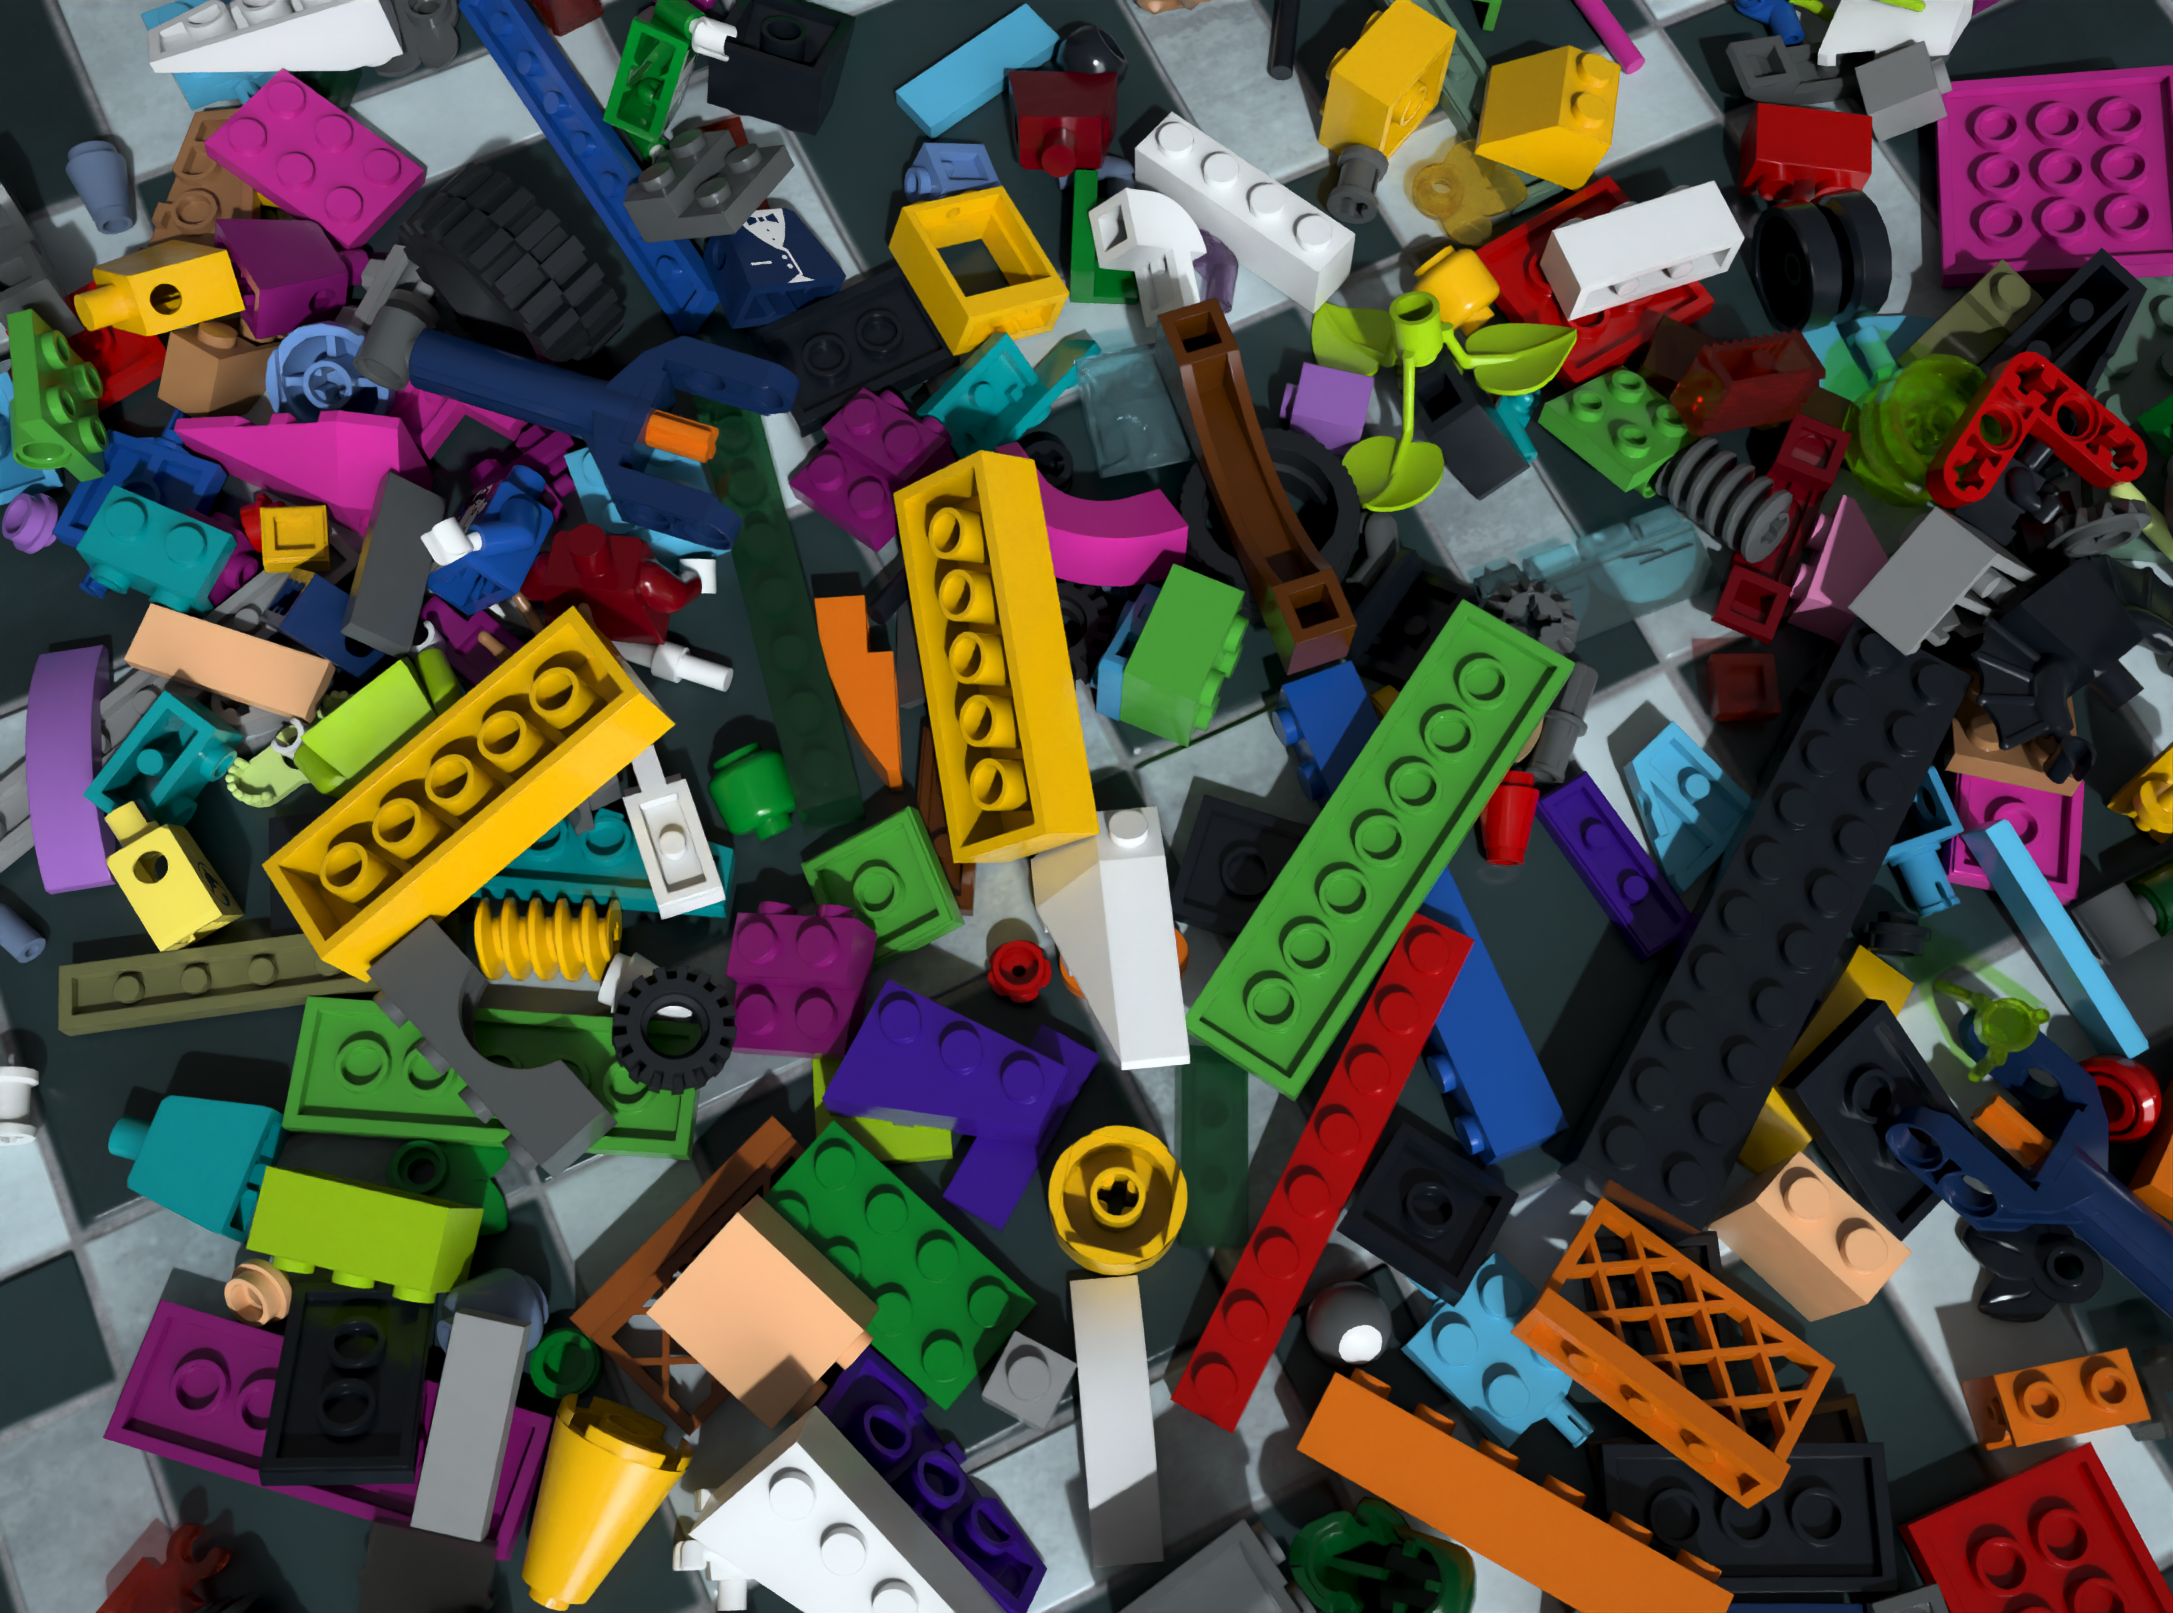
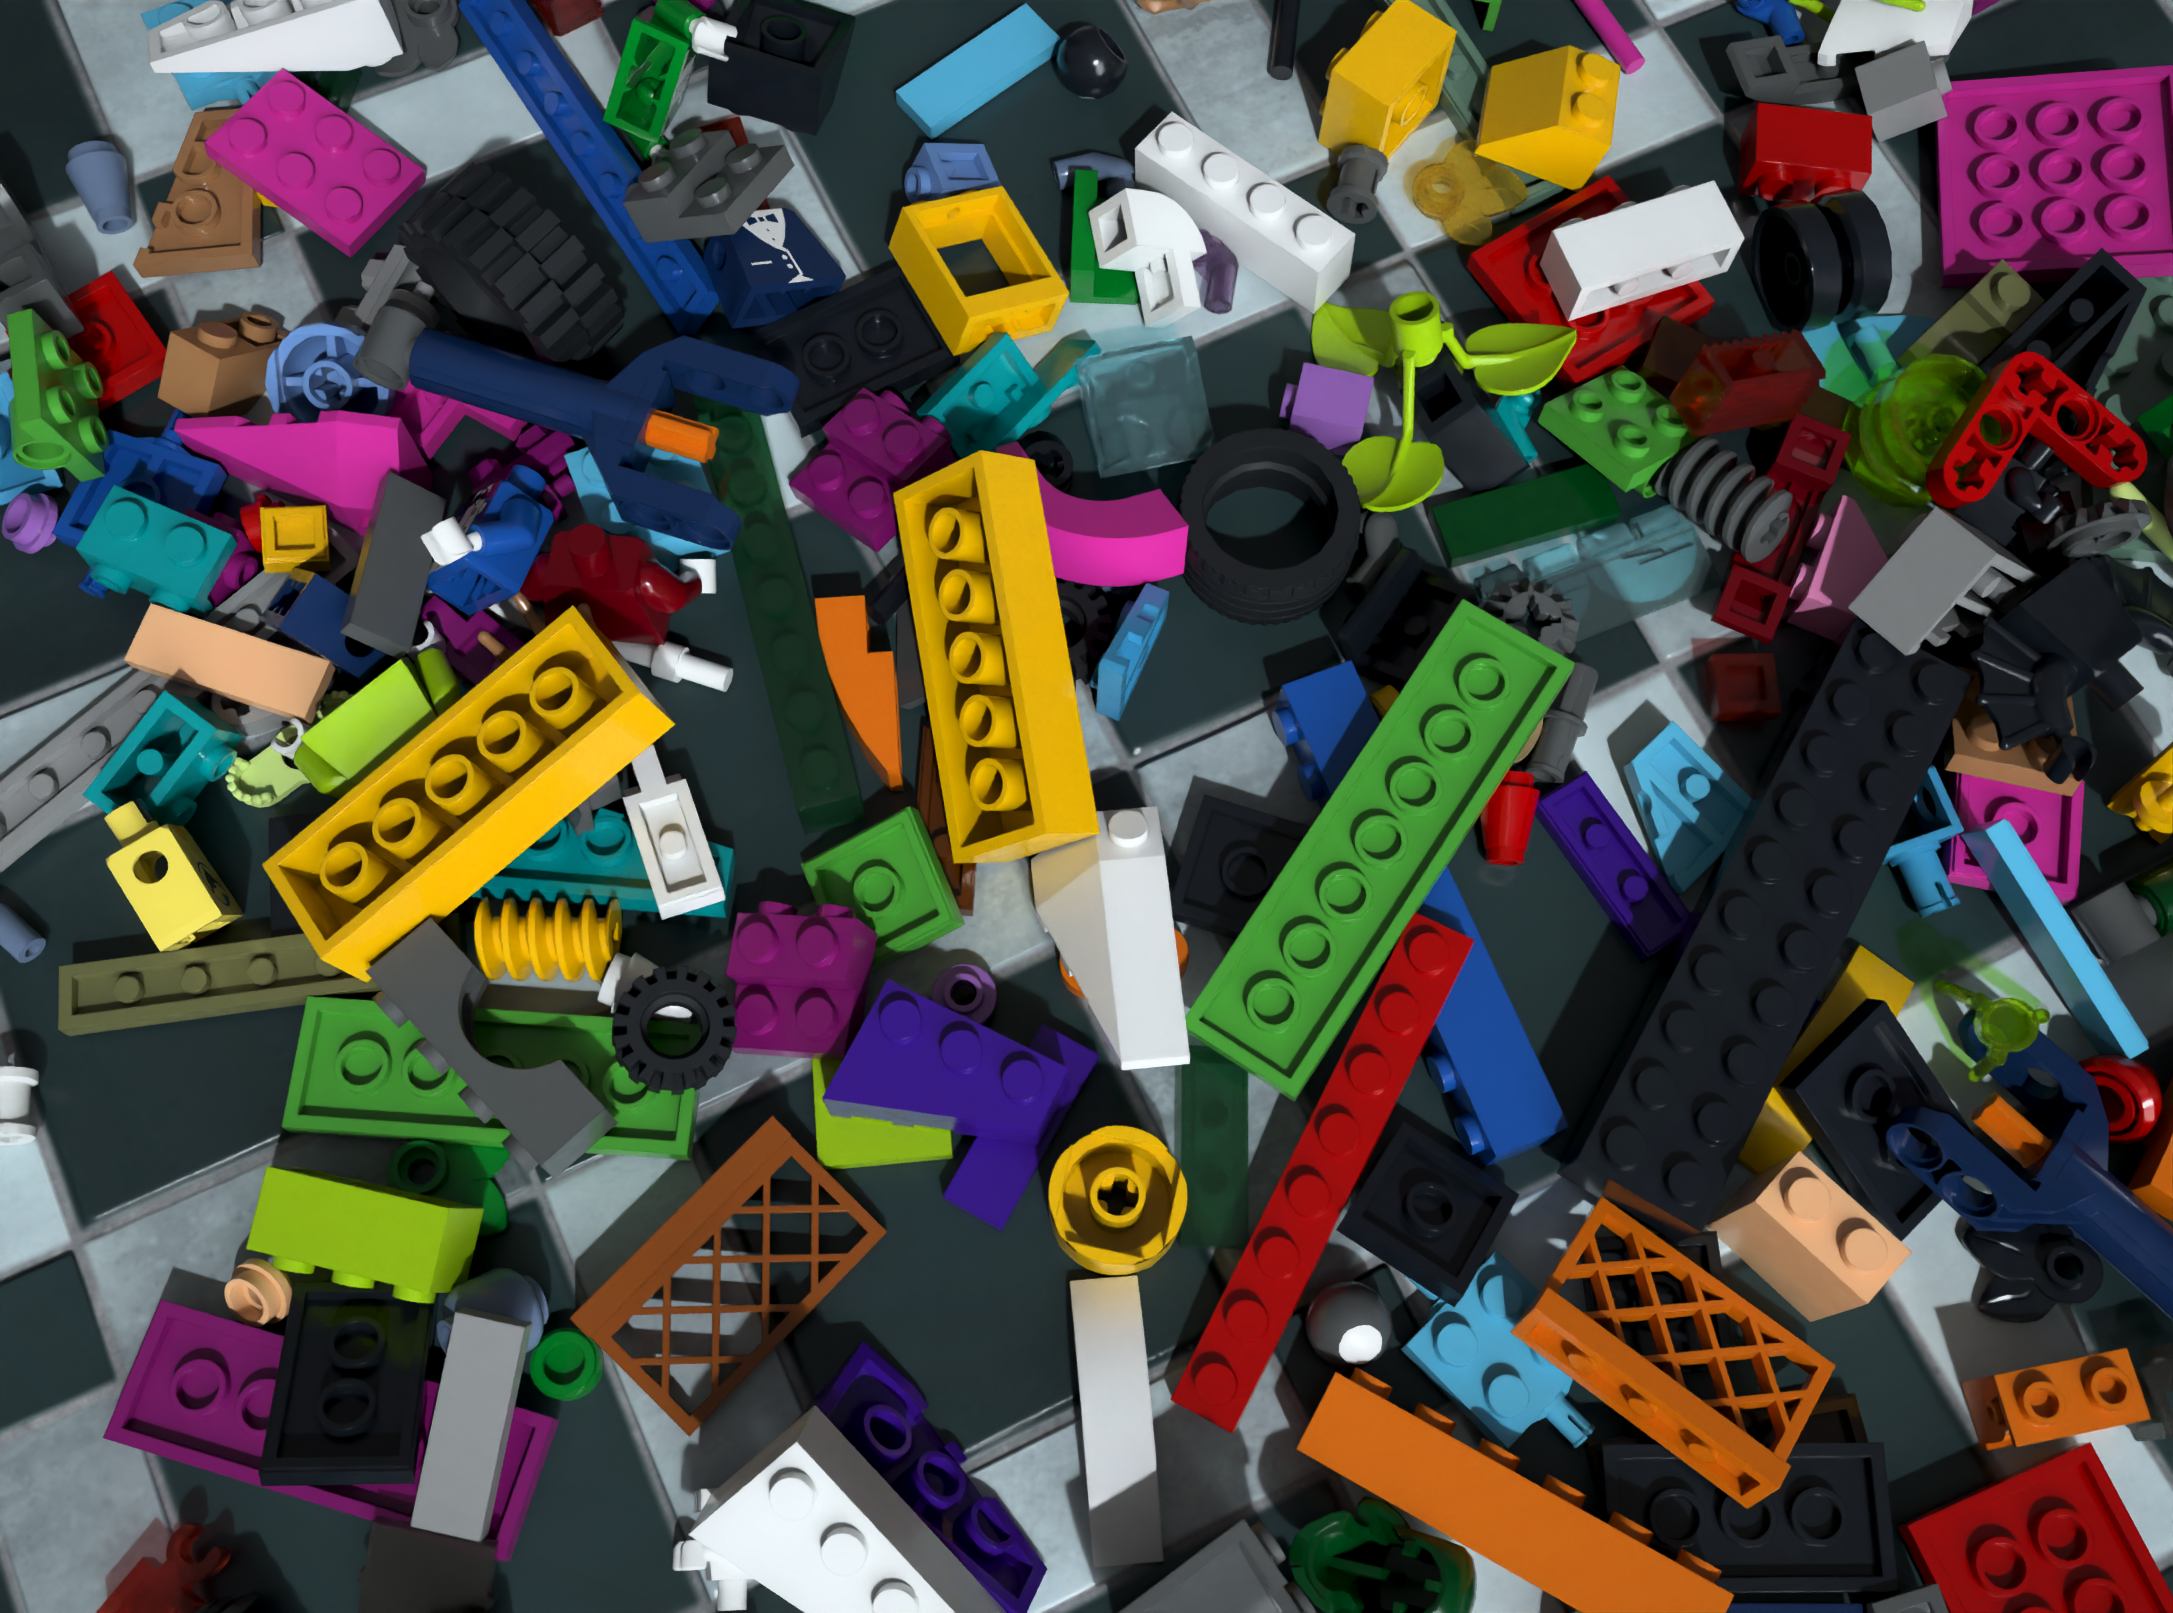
(62, 762): medium lavender slope -> none
(161, 289): yellow torso -> none
(202, 1159): teal torso -> none
(287, 272): magenta torso -> none
(595, 1496): yellow cone -> none
(753, 792): green head -> none
(766, 1314): light nougat brick -> none
(936, 1293): green plate -> none
(974, 977): none -> medium lavender plate
(1014, 954): red plate -> none
(1029, 1382): light grey brick -> none
(1062, 119): dark red torso -> none
(1183, 656): bright green brick -> none
(1282, 565): reddish brown arch -> none
(1461, 287): yellow head -> none
(1523, 514): none -> dark green tile
(1896, 934): black plate -> none

